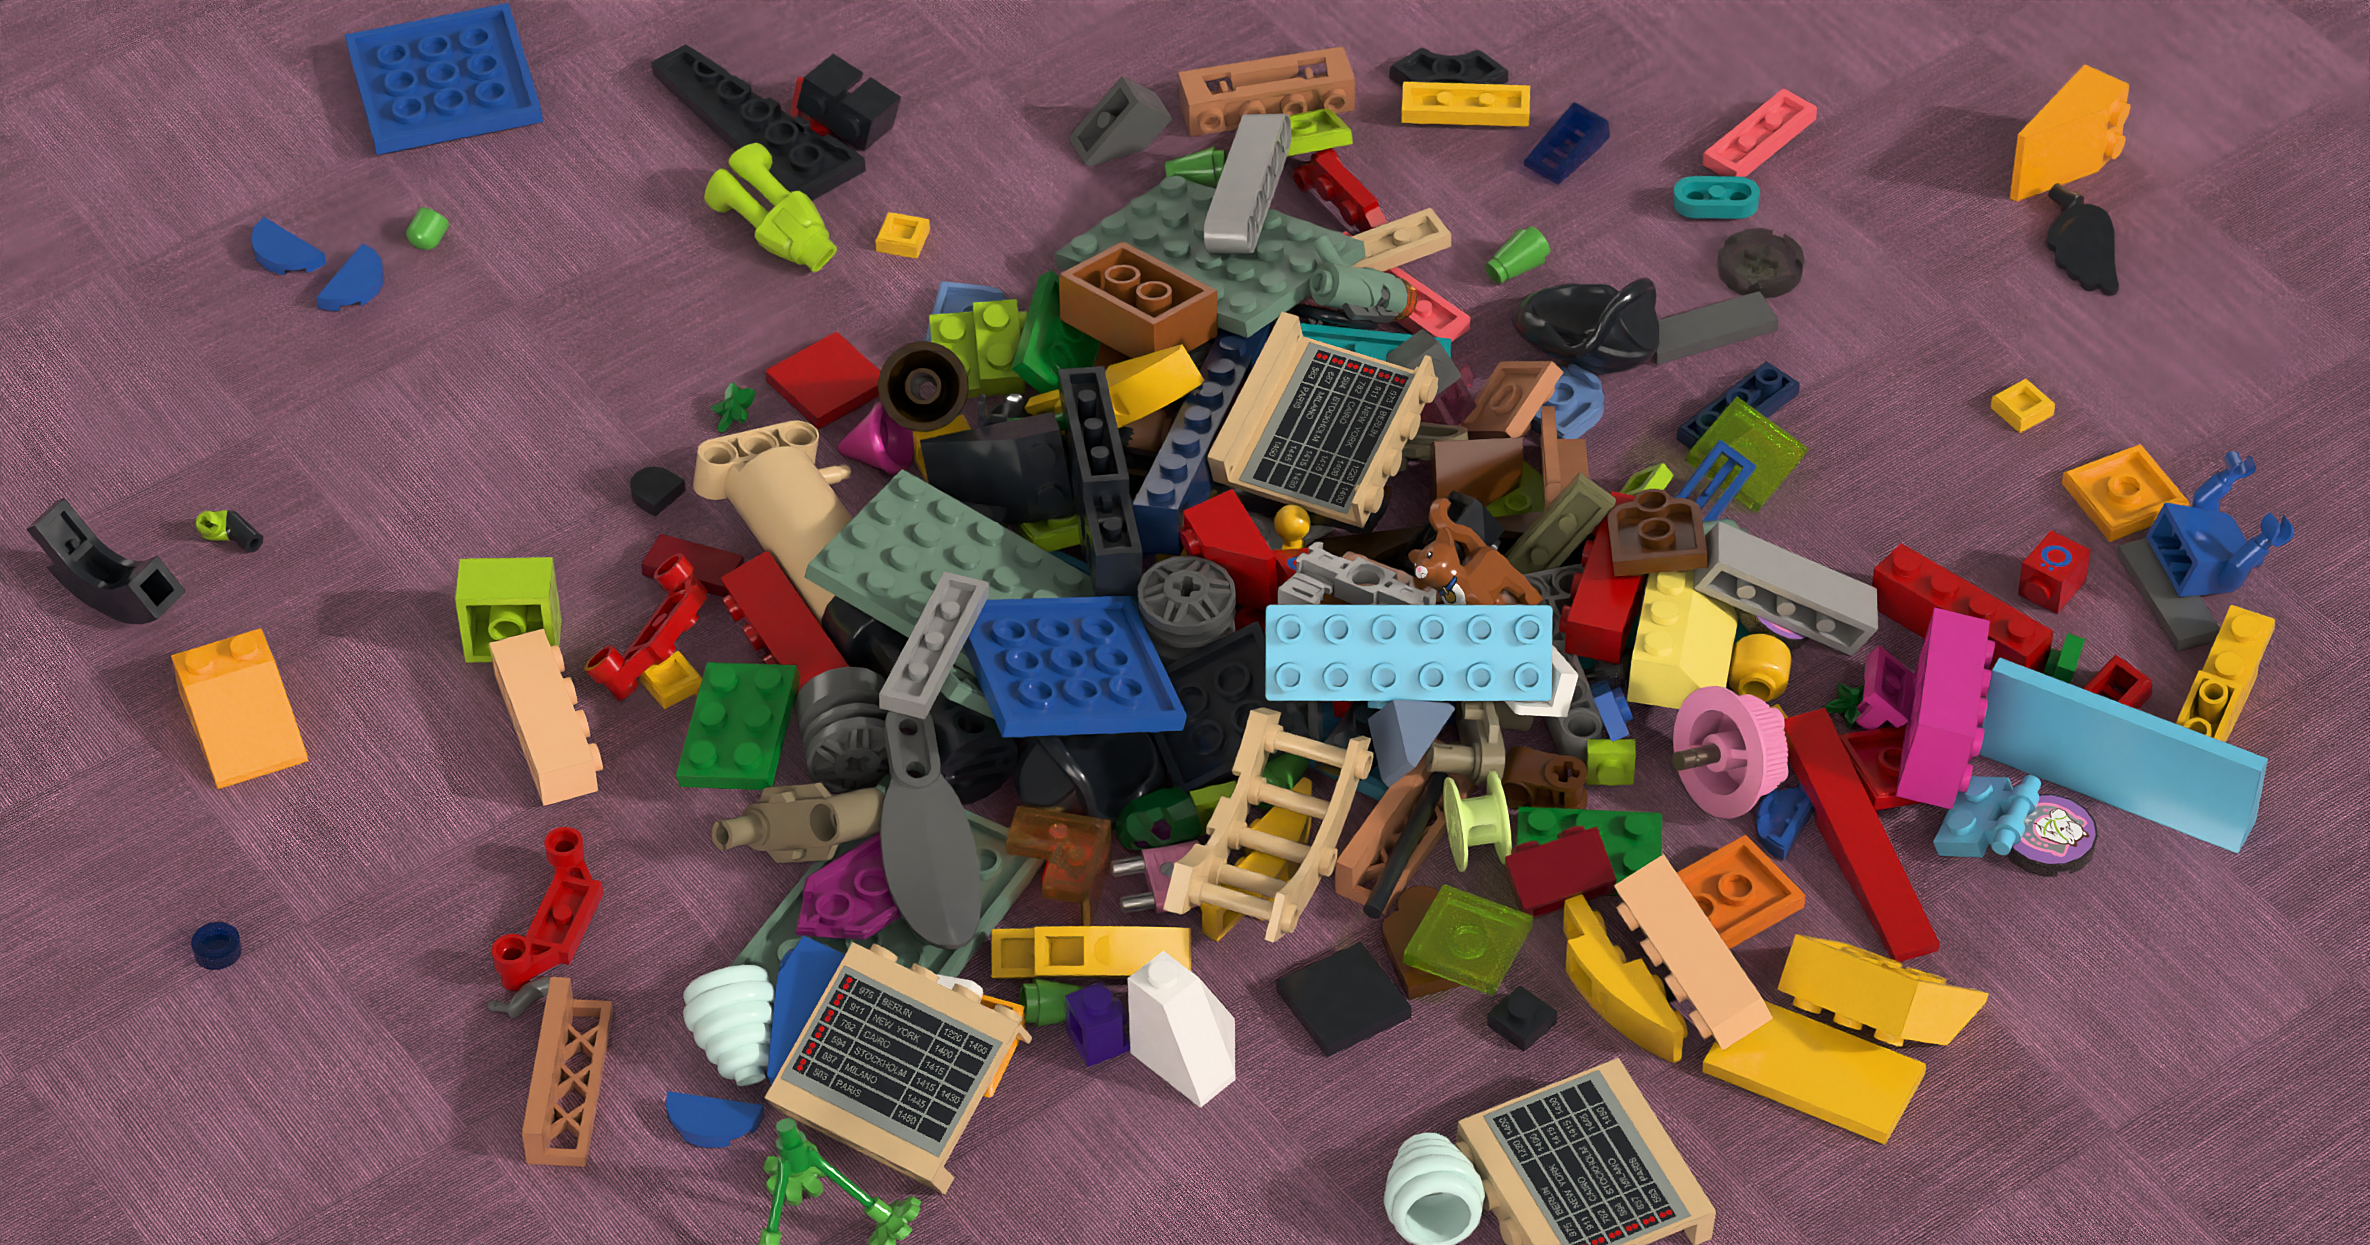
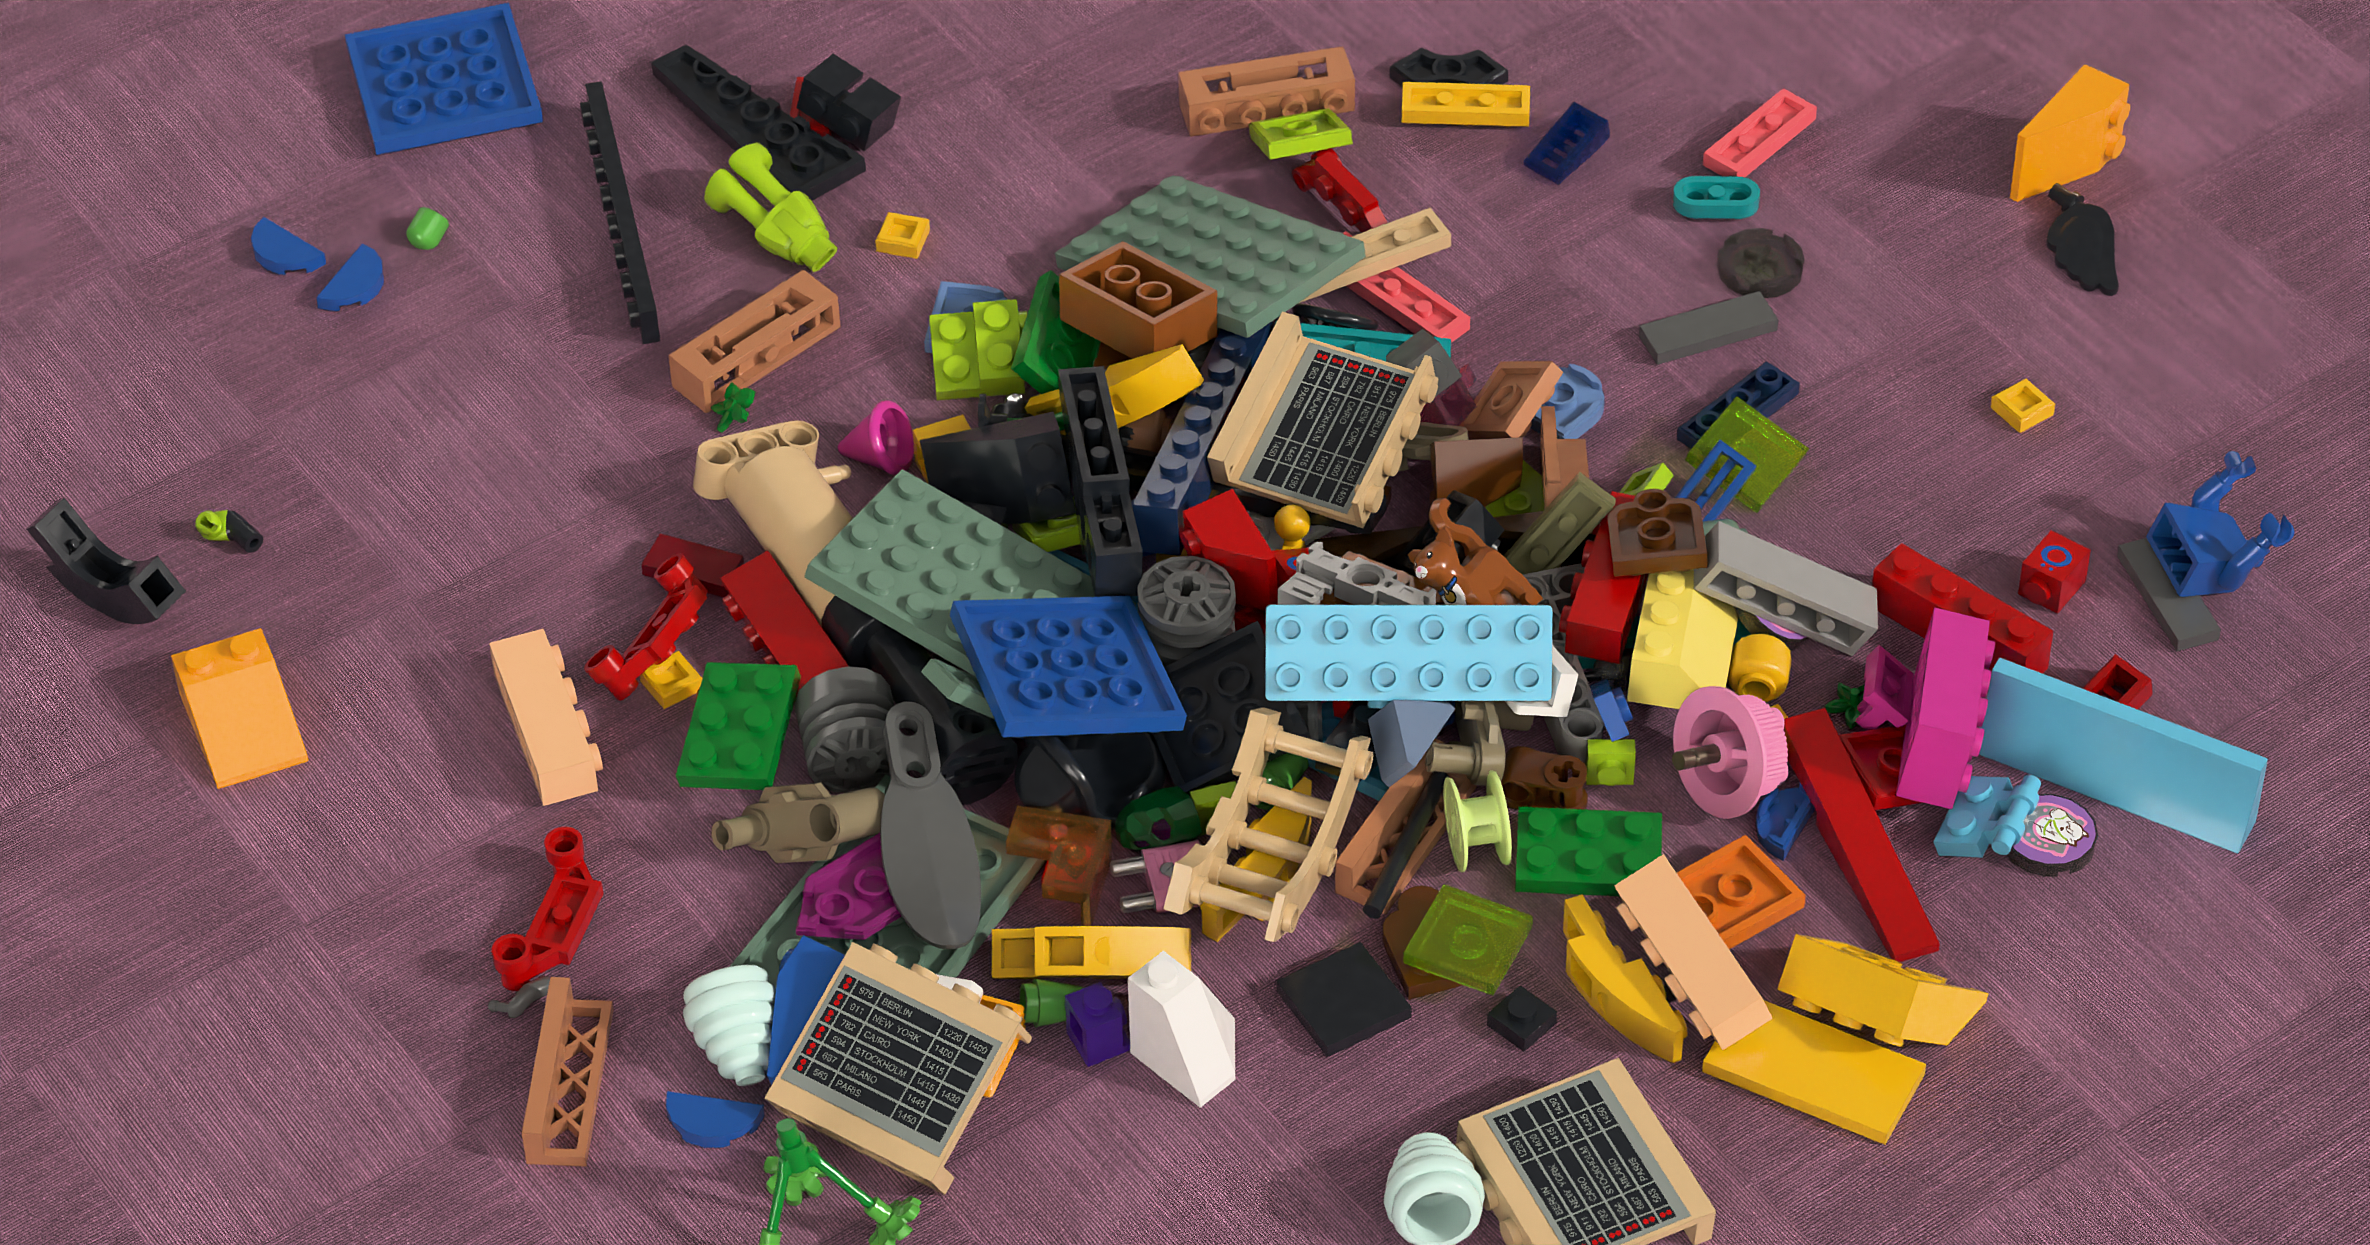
(216, 945): clear blue tile -> none
(505, 600): lime brick -> none
(621, 222): none -> black plate
(655, 489): black tile -> none
(754, 339): none -> nougat brick
(825, 380): red tile -> none
(903, 377): dark brown cone -> none
(934, 645): light grey plate -> none
(1120, 123): dark grey slope -> none
(1199, 167): bright green cone -> none
(1247, 183): light grey beam -> none
(1359, 291): sand green piece -> none
(1519, 254): bright green cone -> none
(1559, 870): dark red brick -> none
(1592, 324): black piece -> none
(2063, 663): green plate -> none
(2122, 491): light orange tile -> none
(2228, 674): yellow slope -> none

